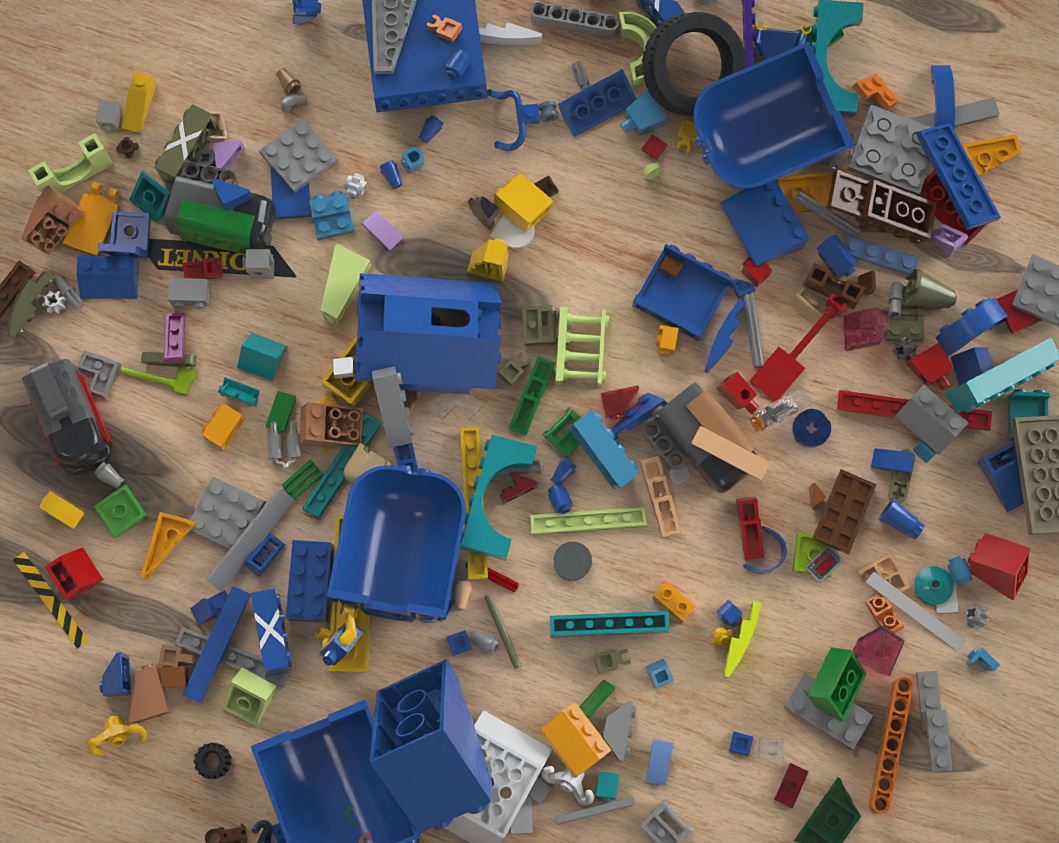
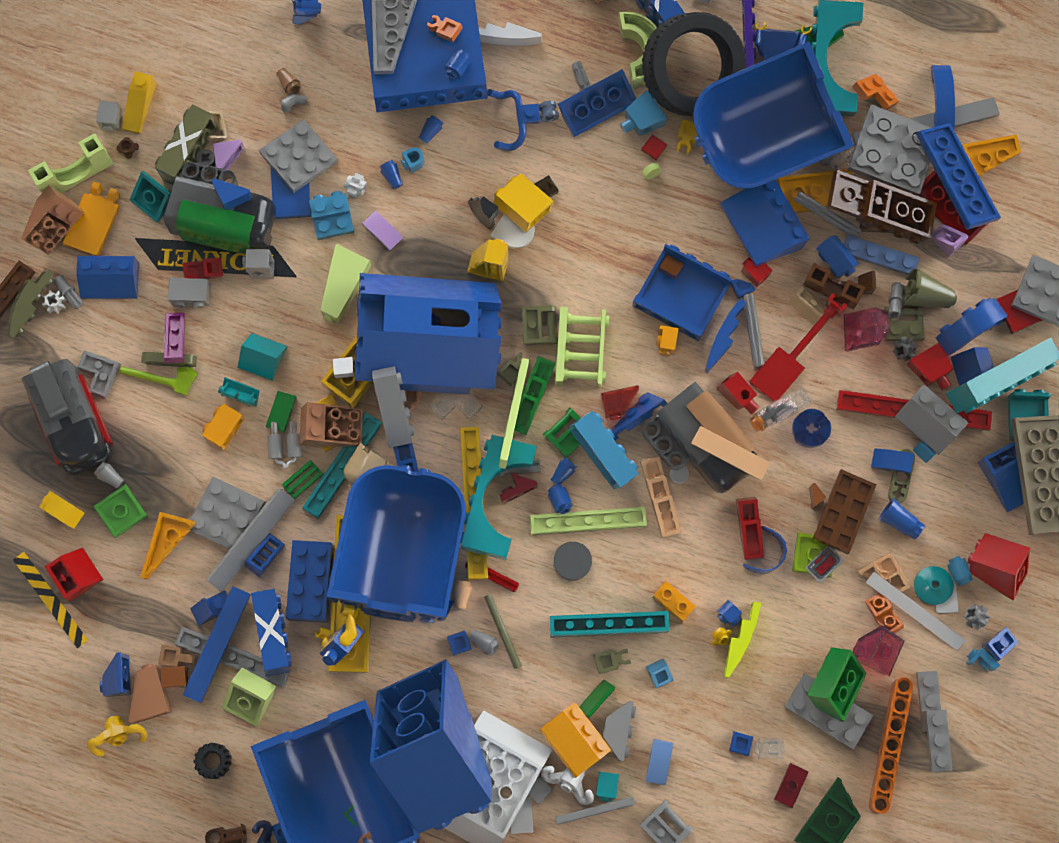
(126, 245): blue bracket -> none
(513, 413): none -> yellowish green tile
(581, 25): light grey beam -> none
(1000, 644): none -> slope

